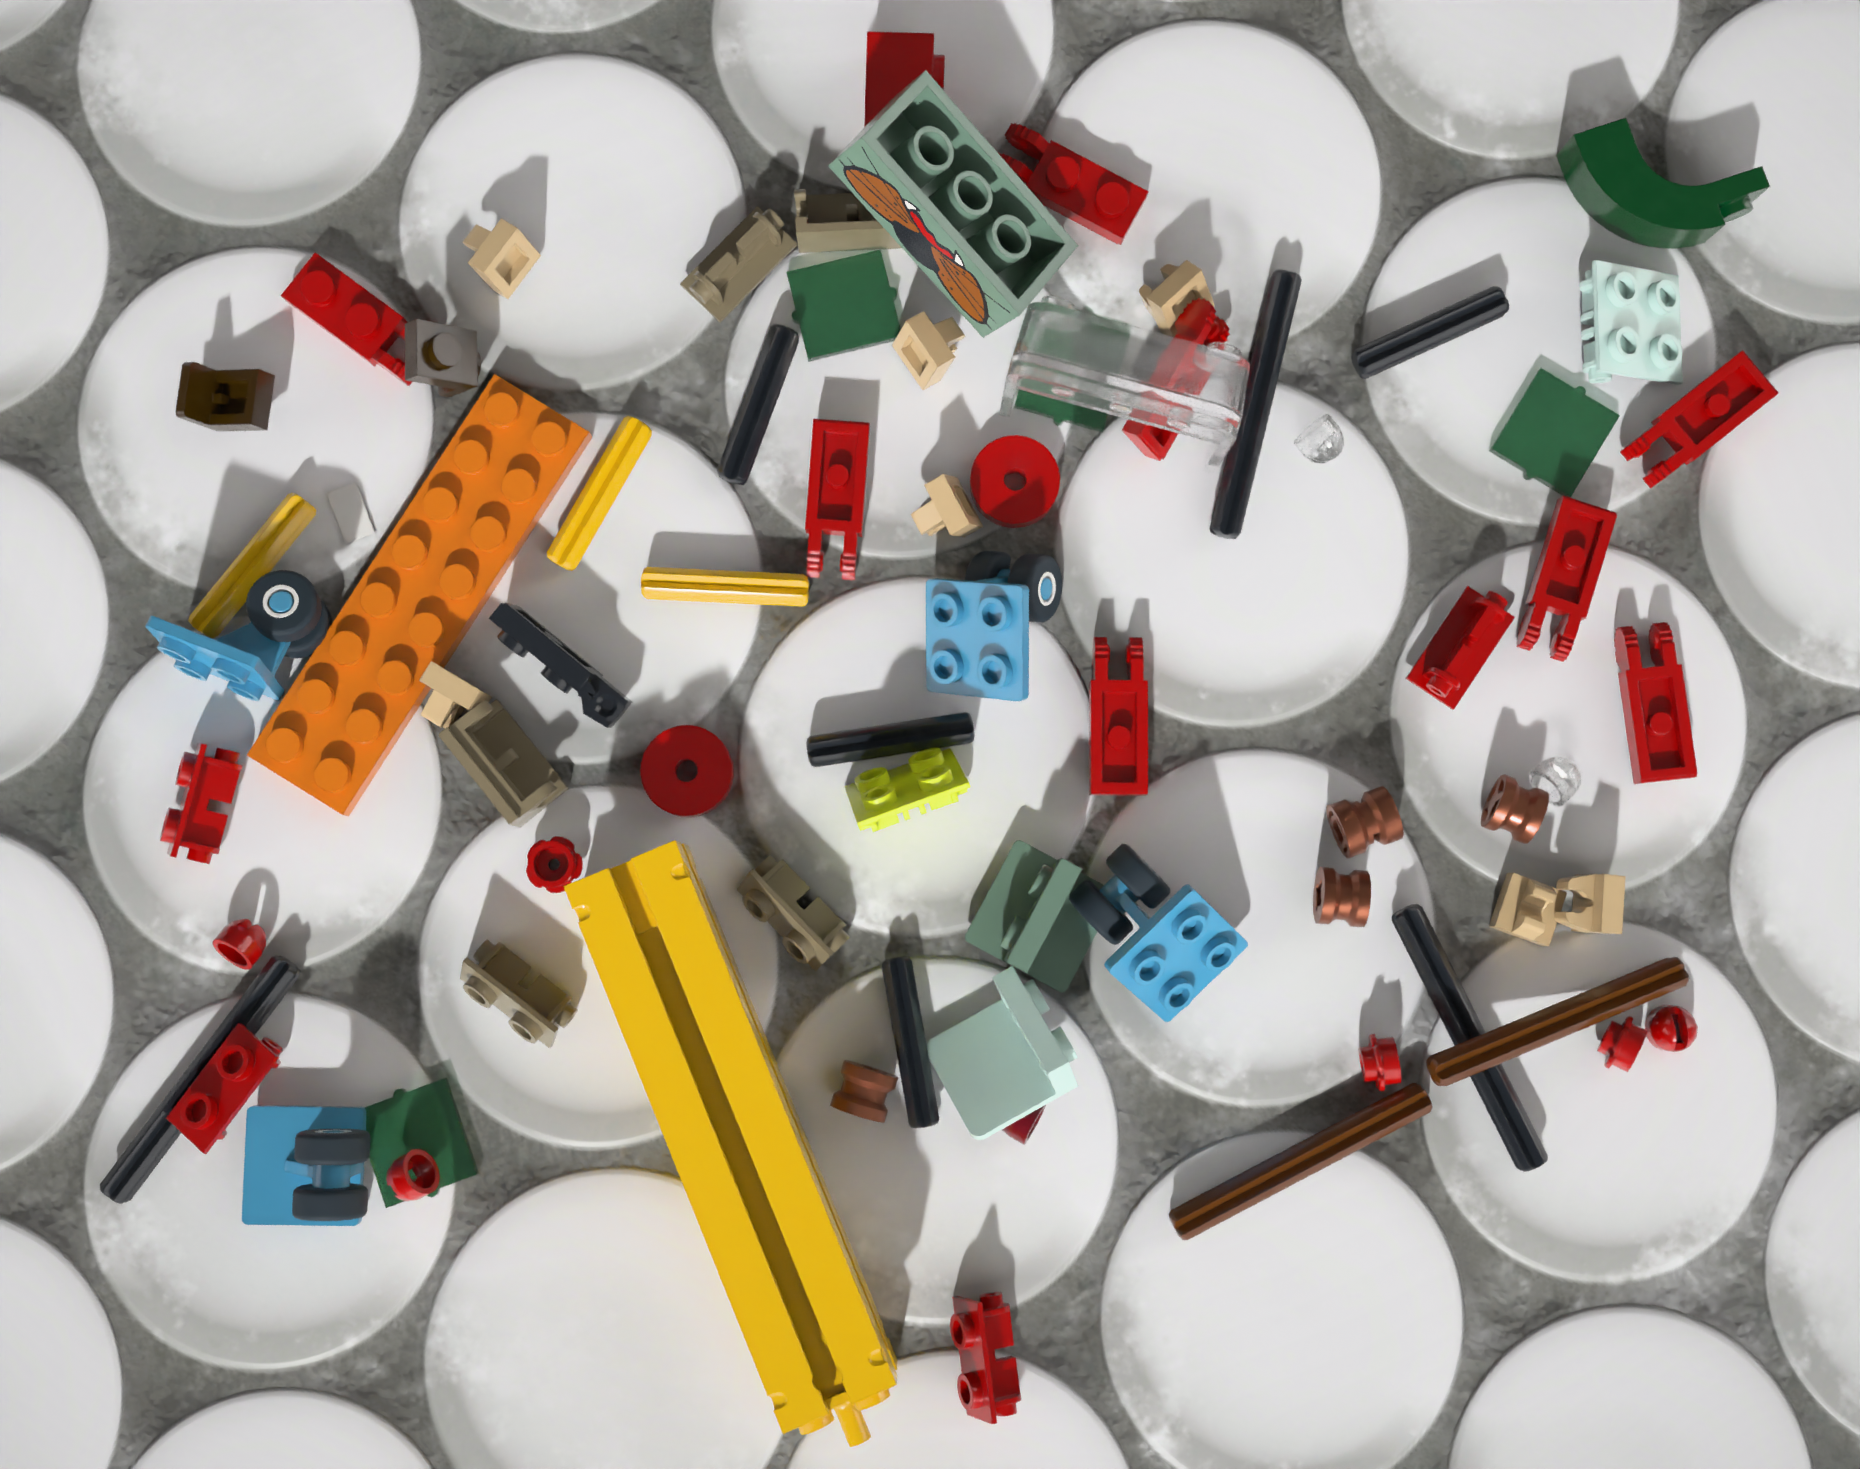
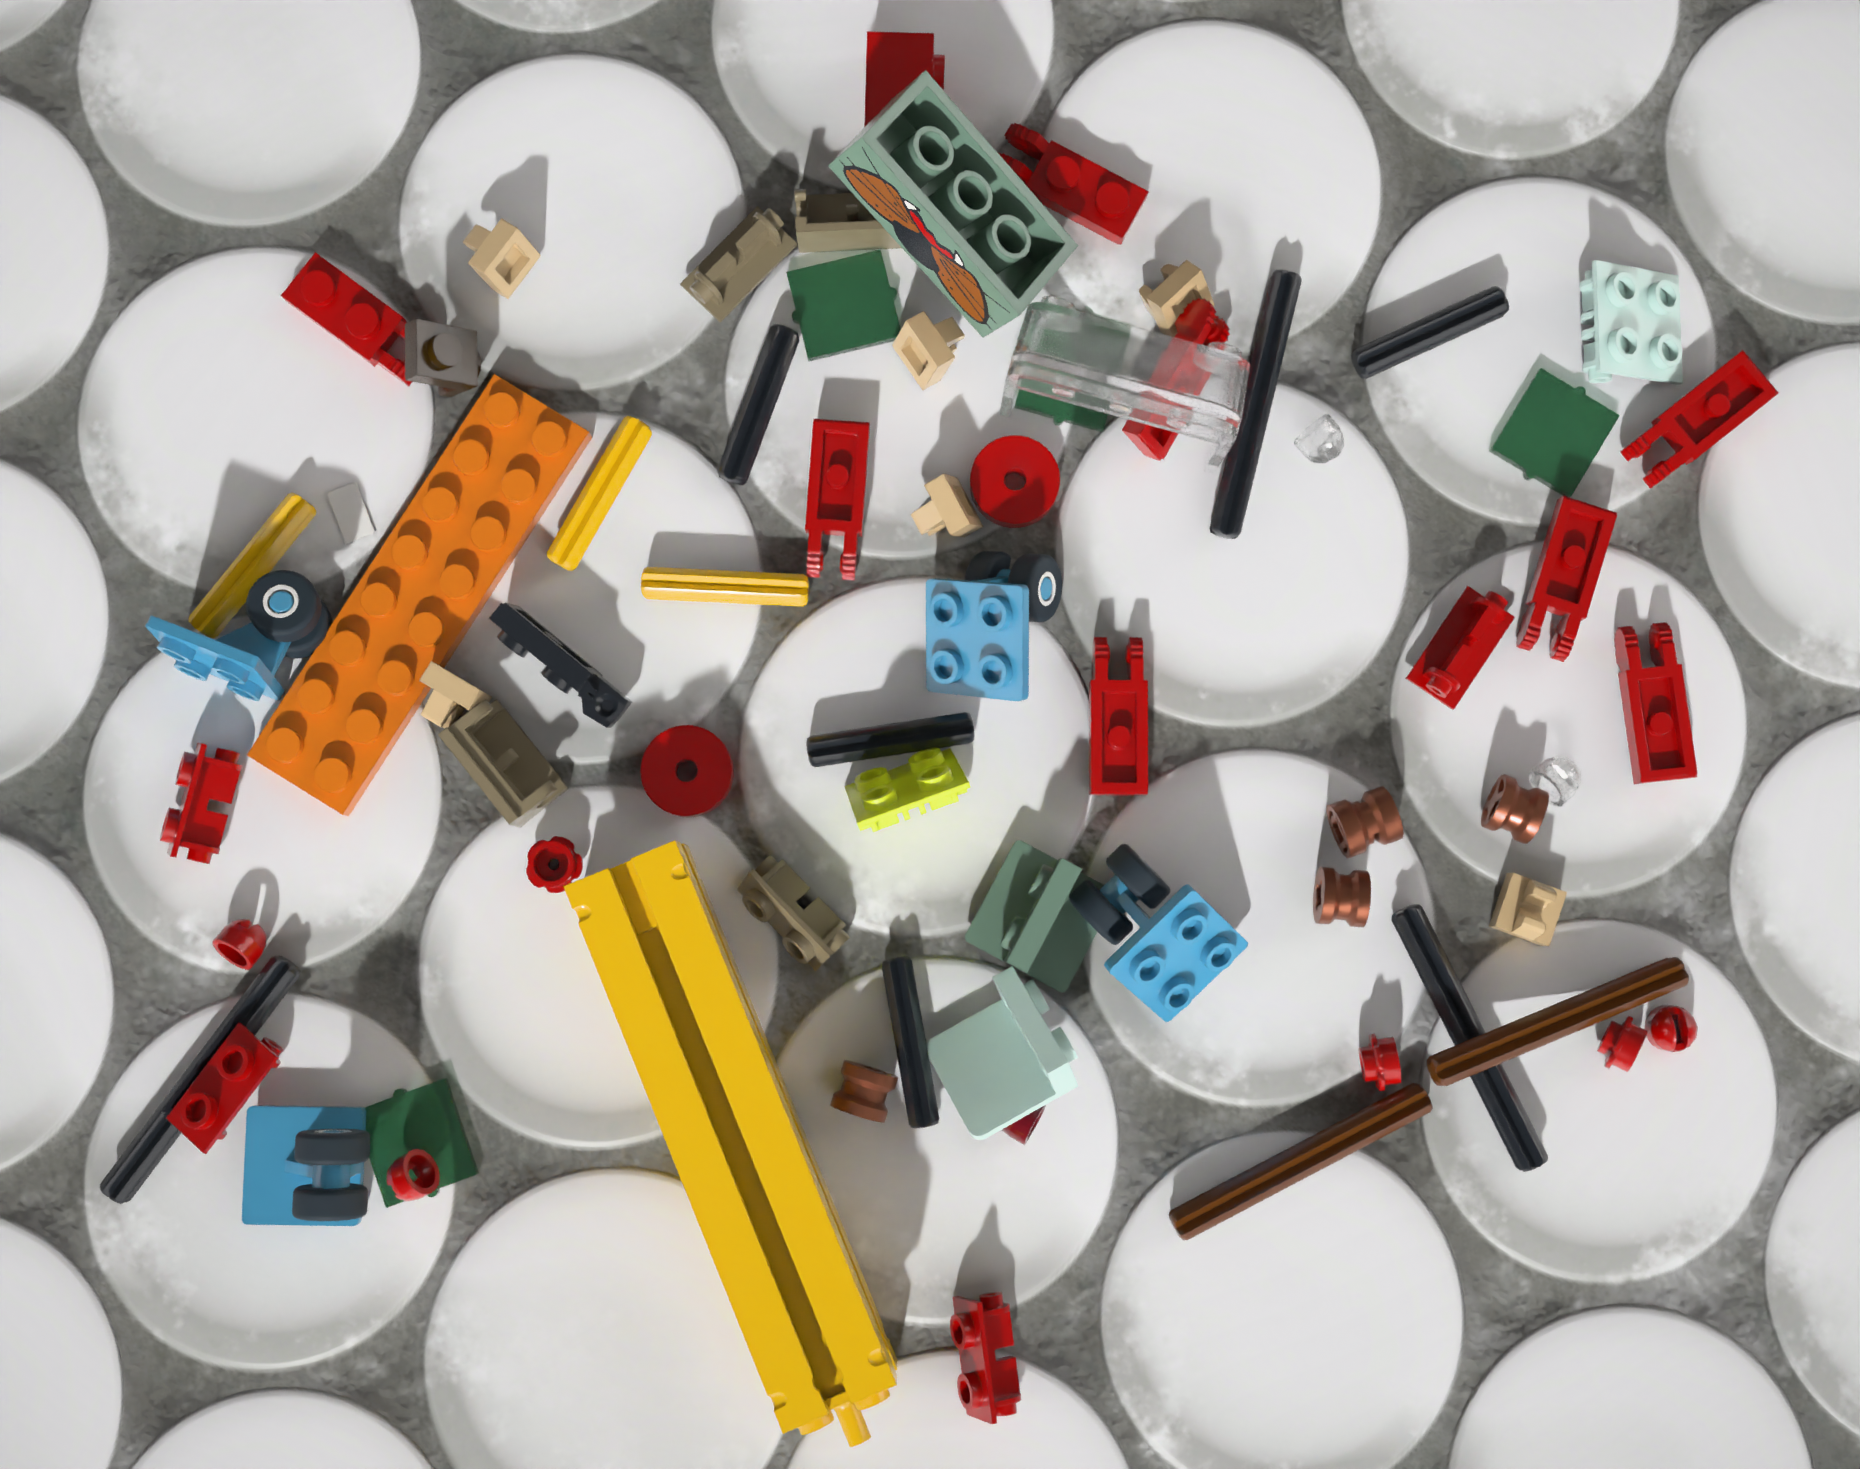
(225, 397): dark brown bracket -> none
(497, 983): dark tan hinge -> none
(1596, 903): tan tile -> none
(1640, 205): dark green arch -> none

